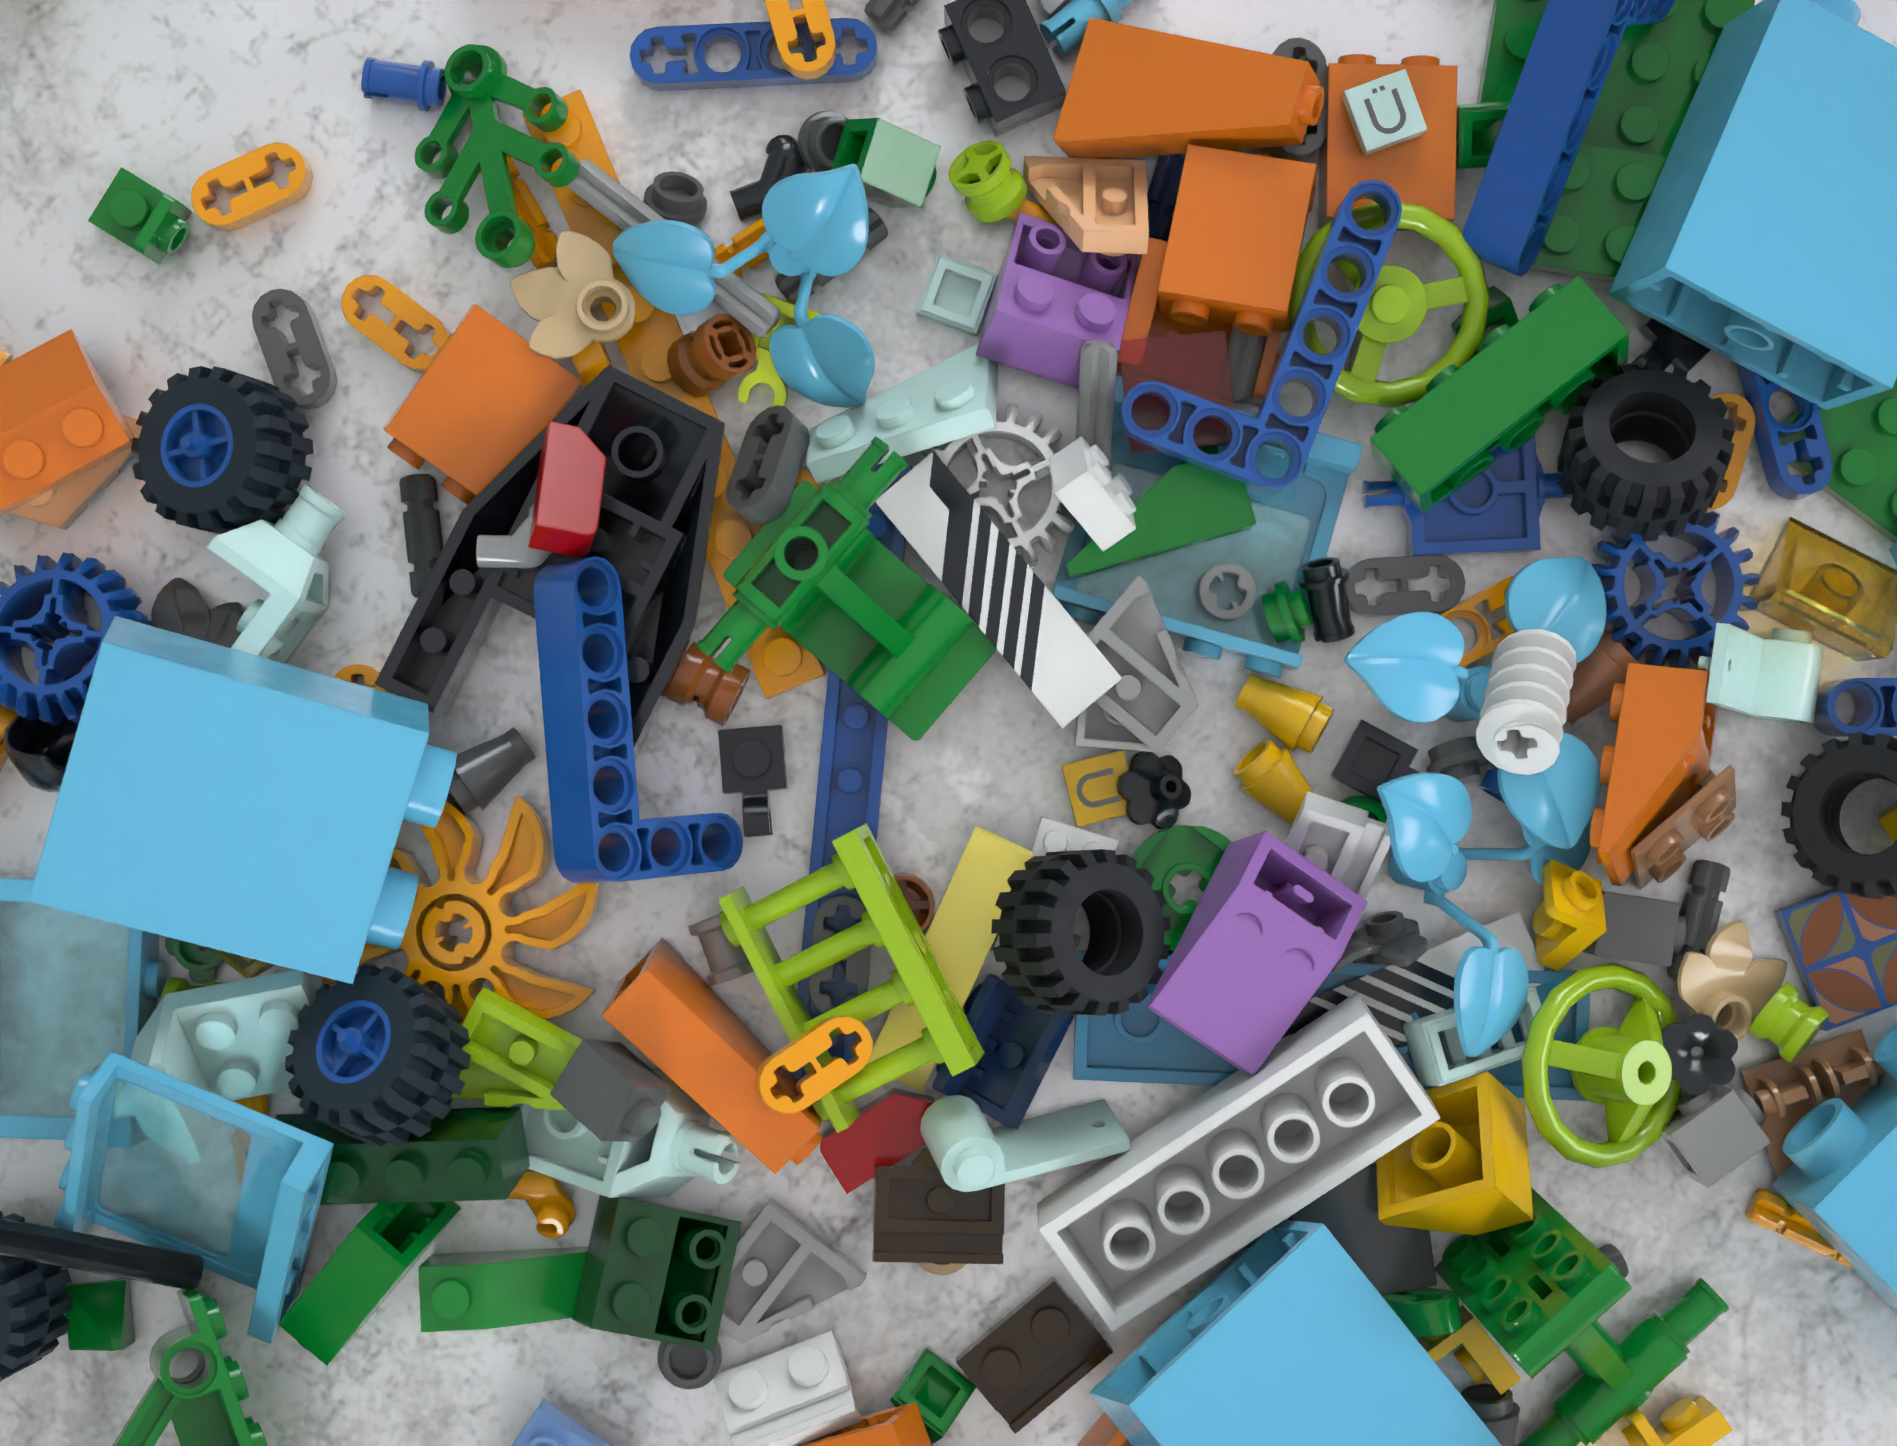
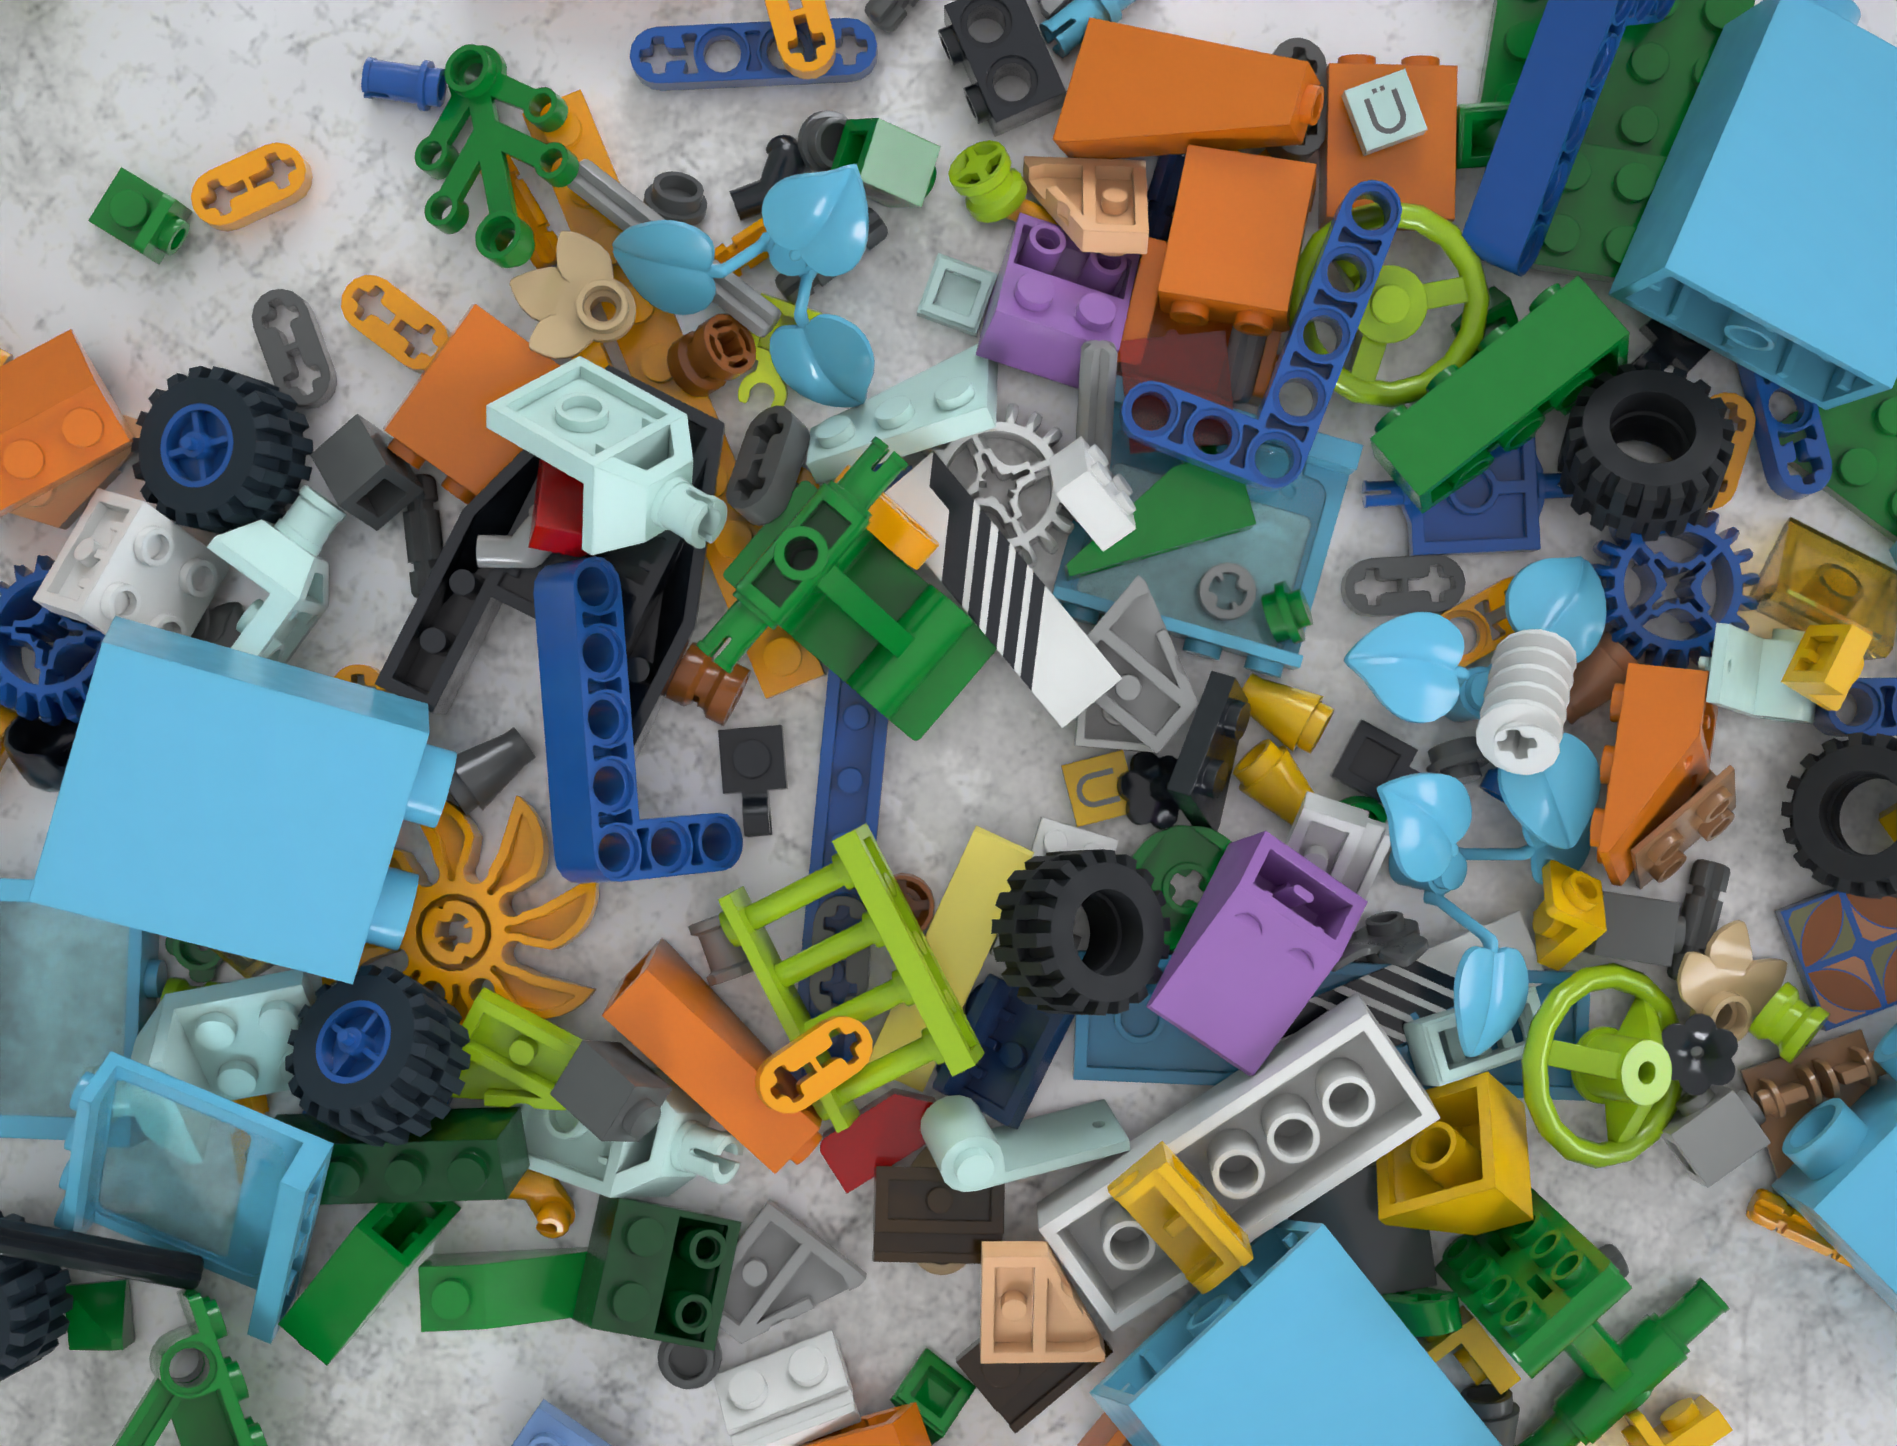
(131, 566): none -> white bracket
(366, 474): none -> dark grey brick
(622, 447): none -> light aqua plate
(899, 530): none -> light orange beam
(1032, 1308): none -> light nougat wing
(1182, 1218): none -> yellow hinge
(1209, 751): none -> black wing
(1327, 599): black pin -> none
(1827, 663): none -> yellow bracket

